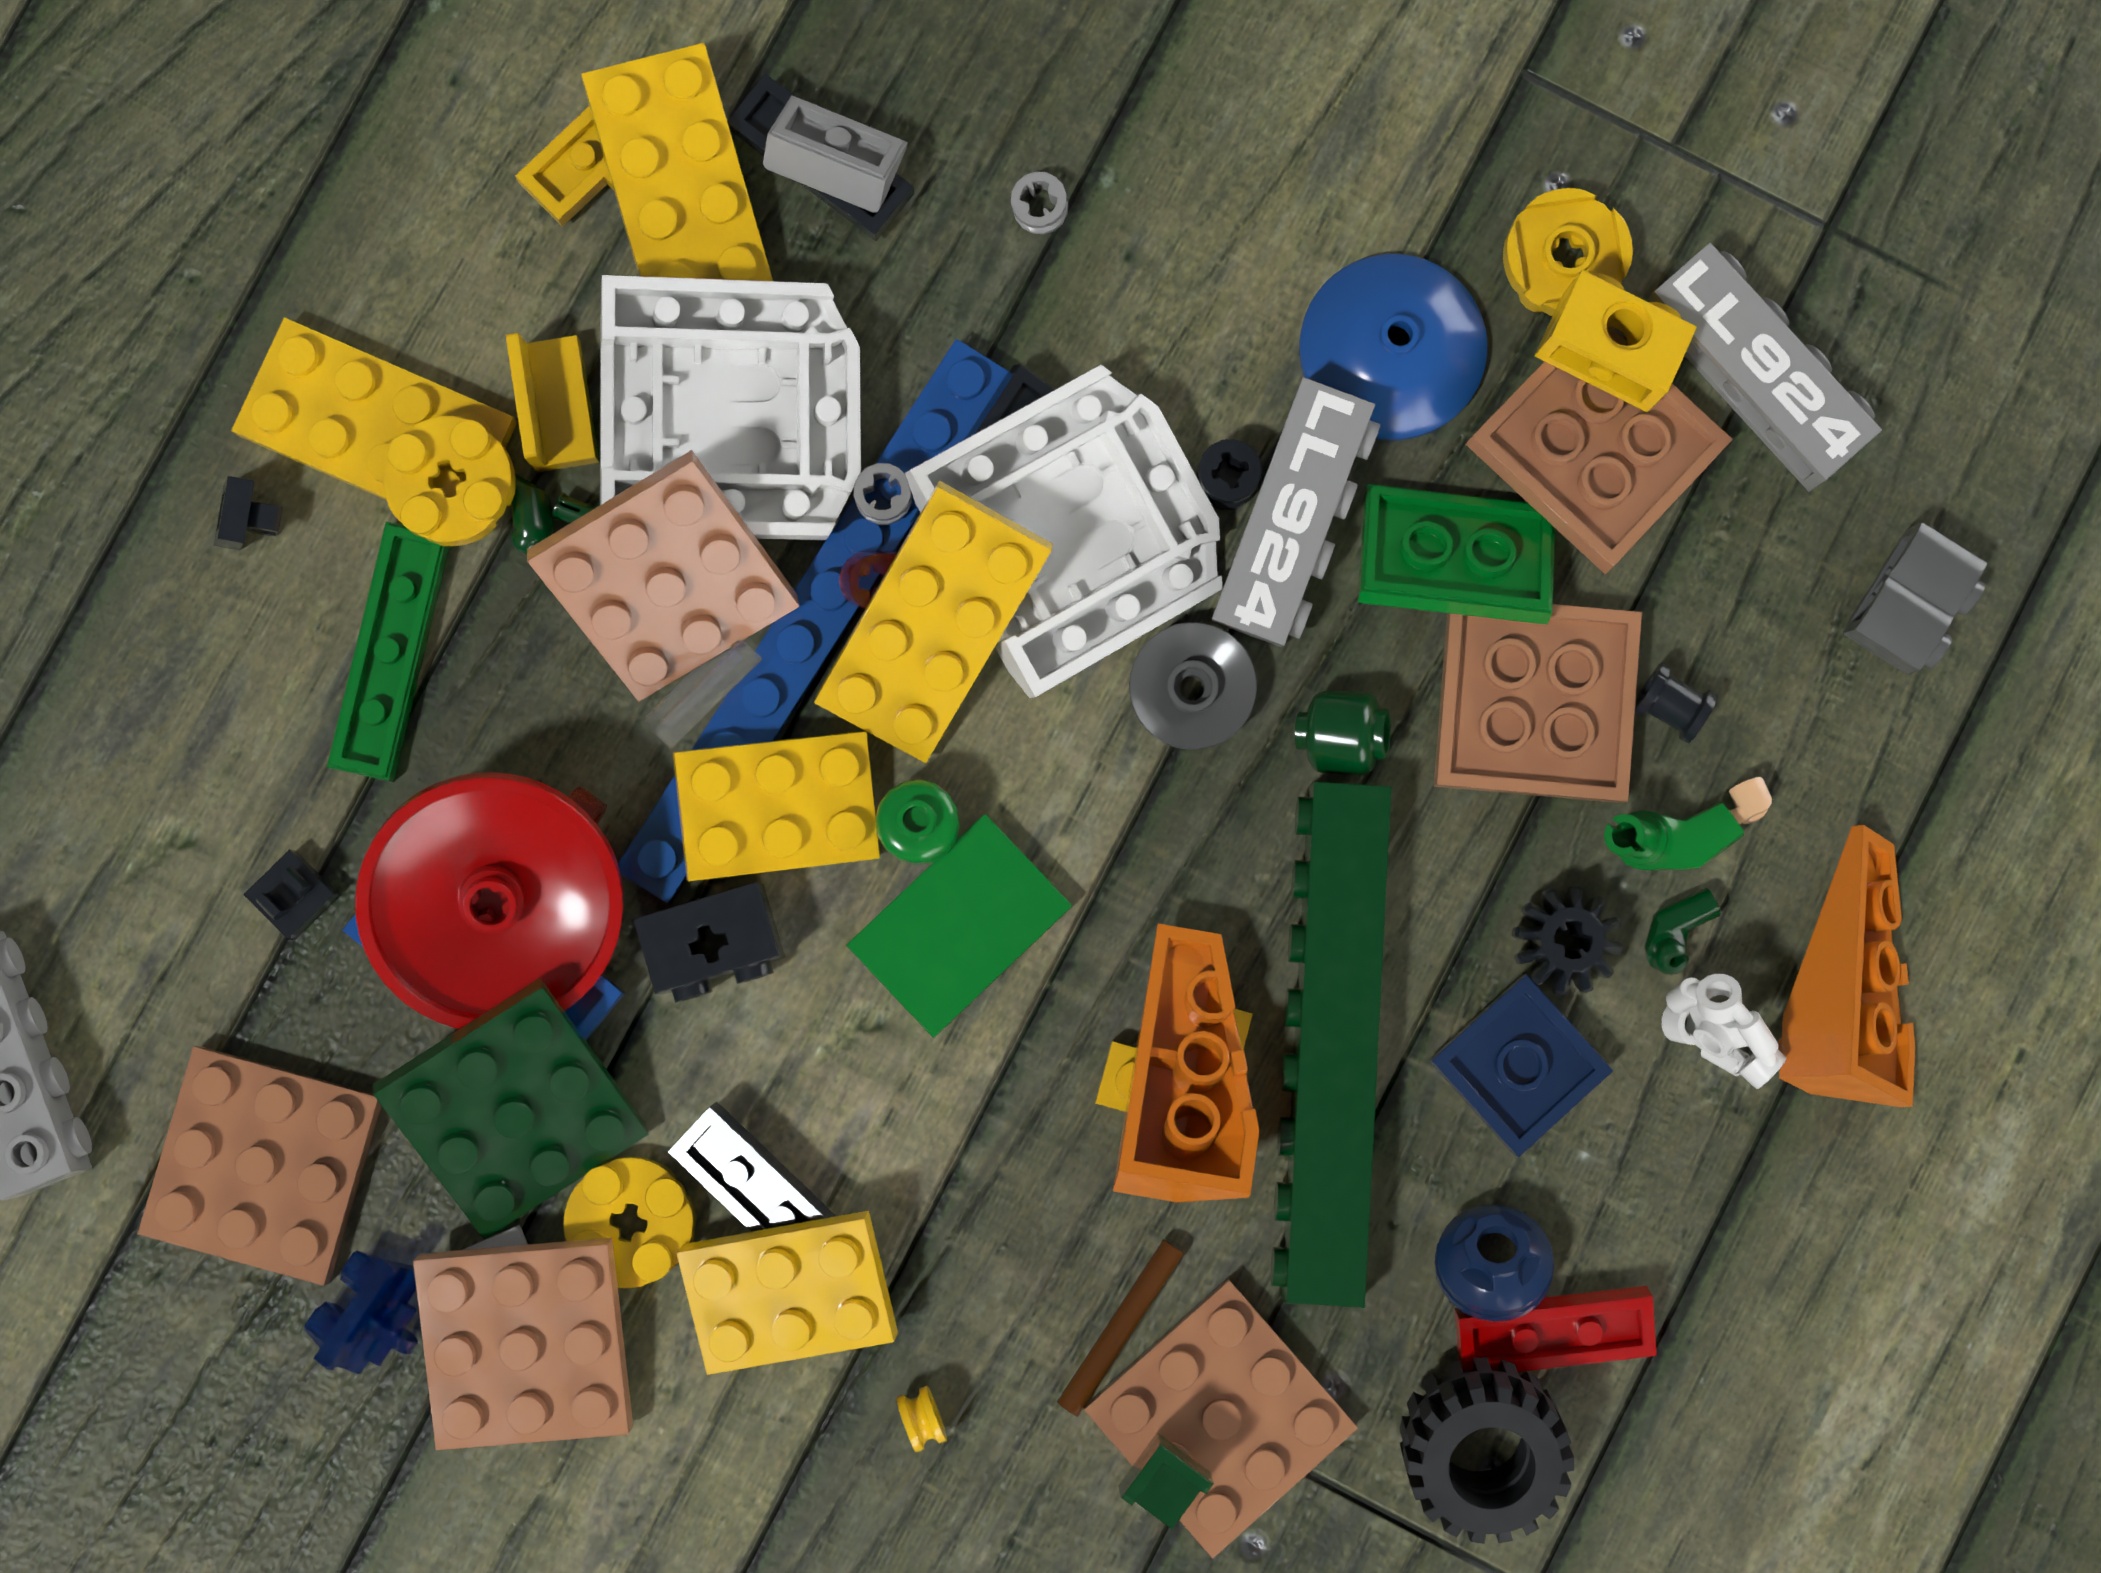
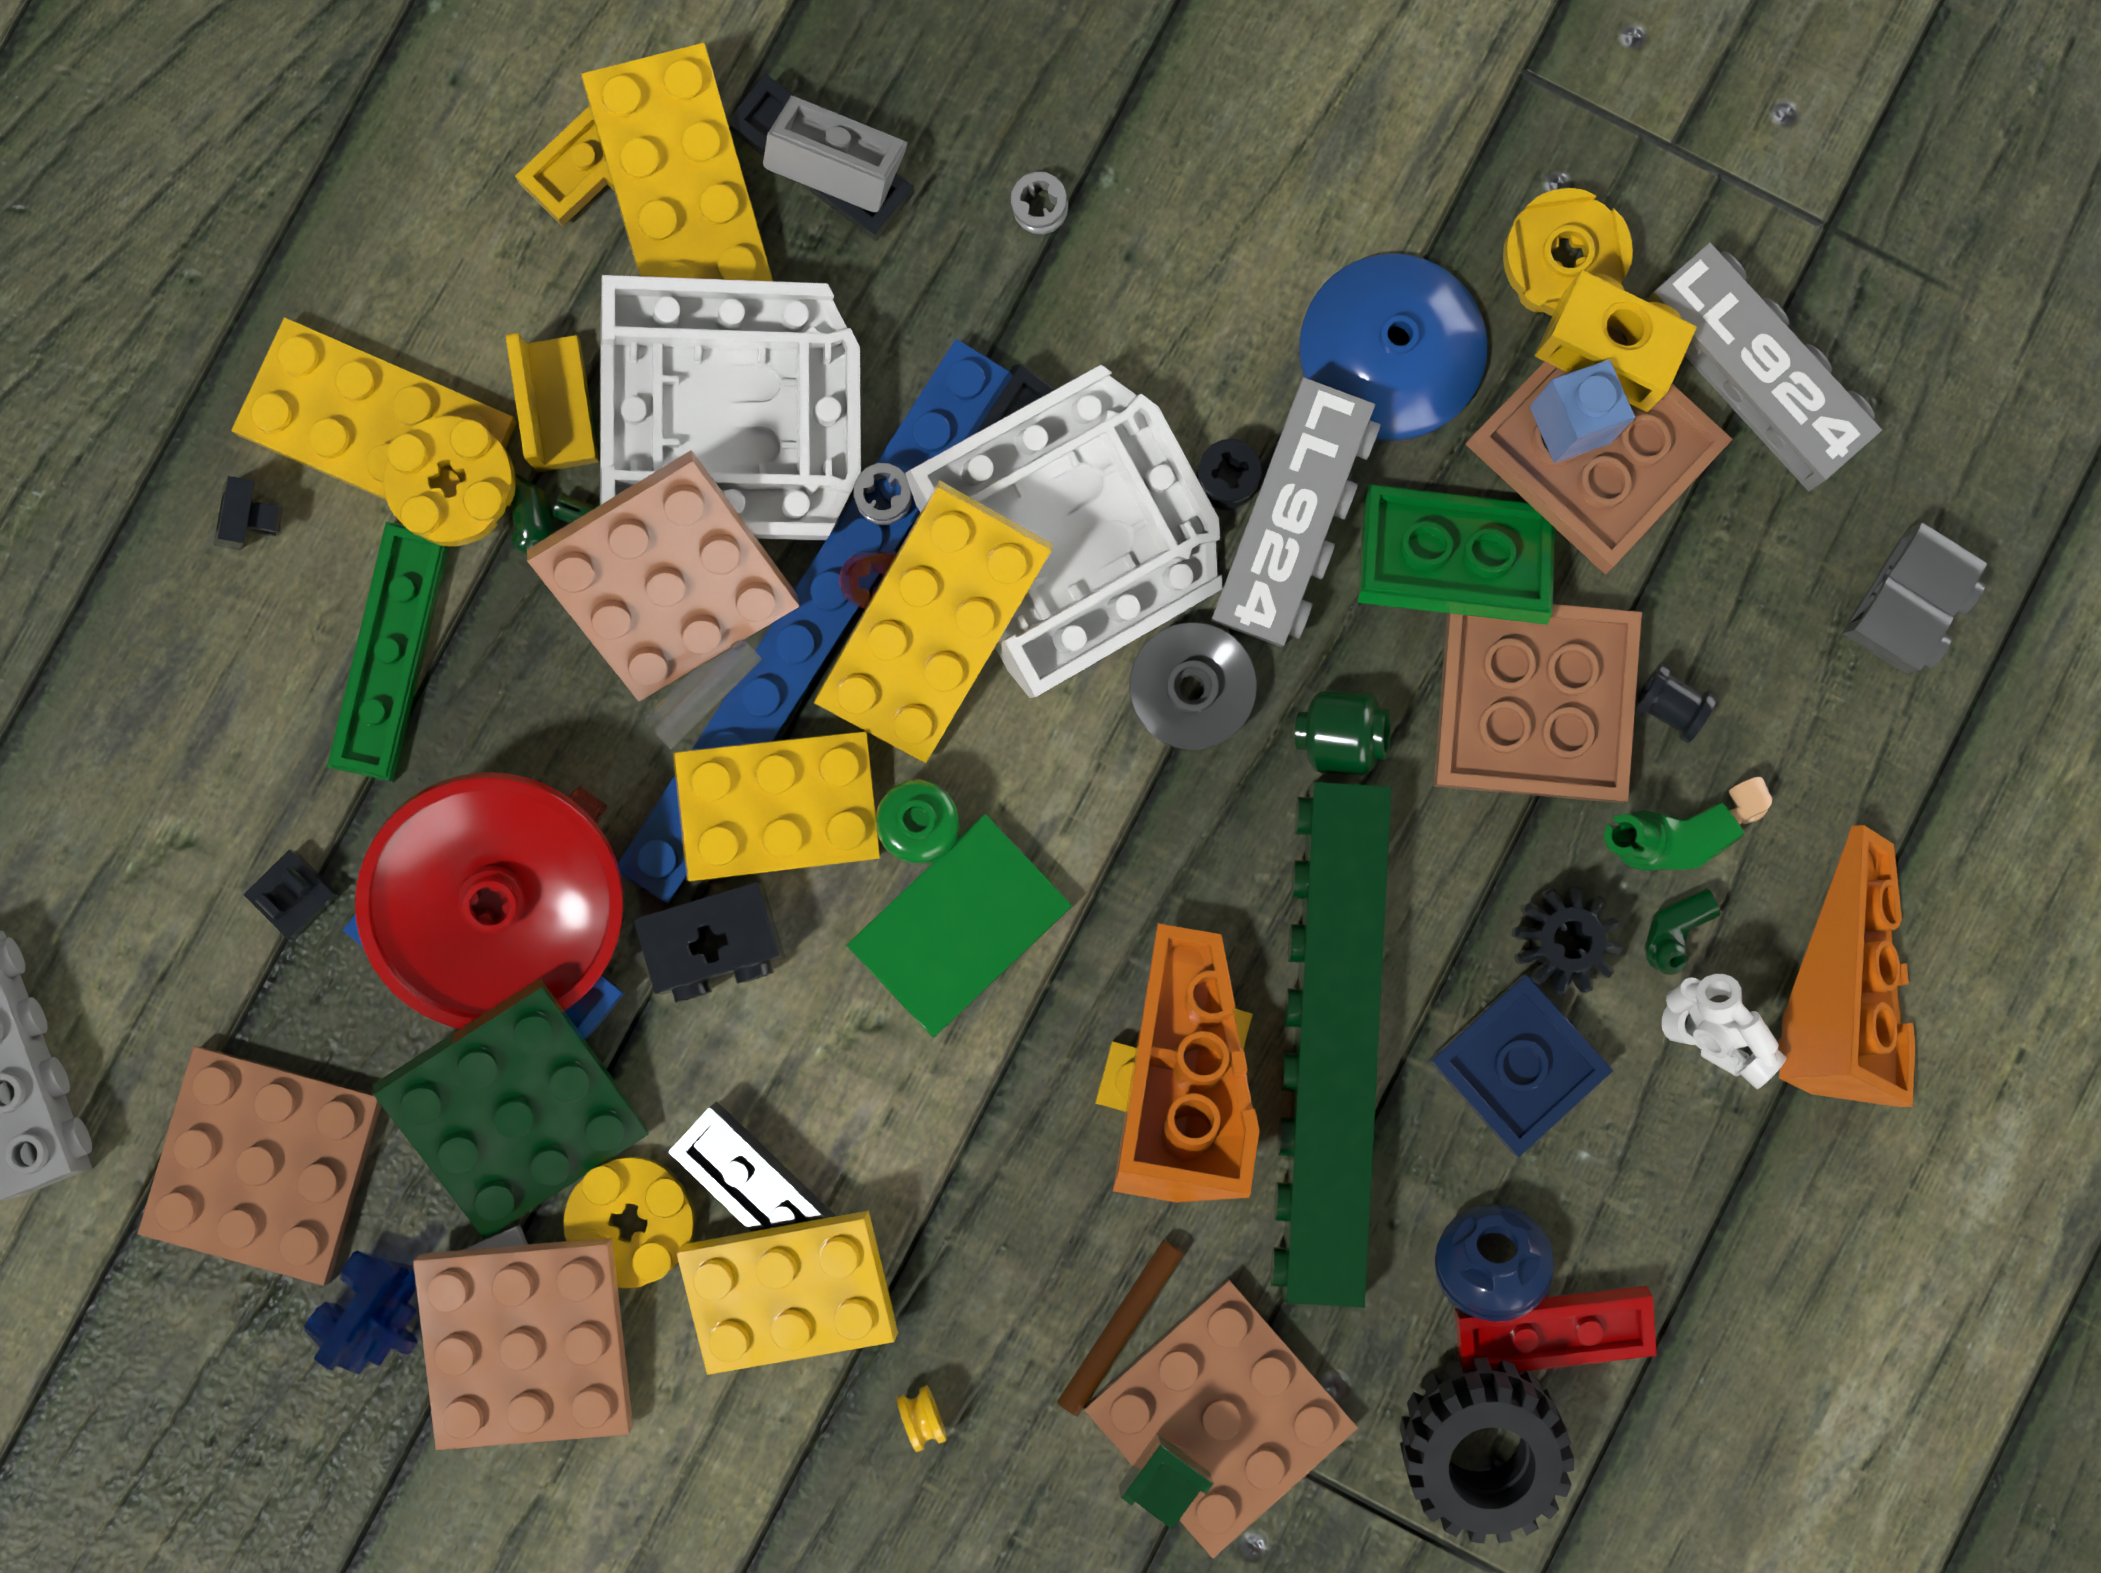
(1582, 411): none -> medium blue brick

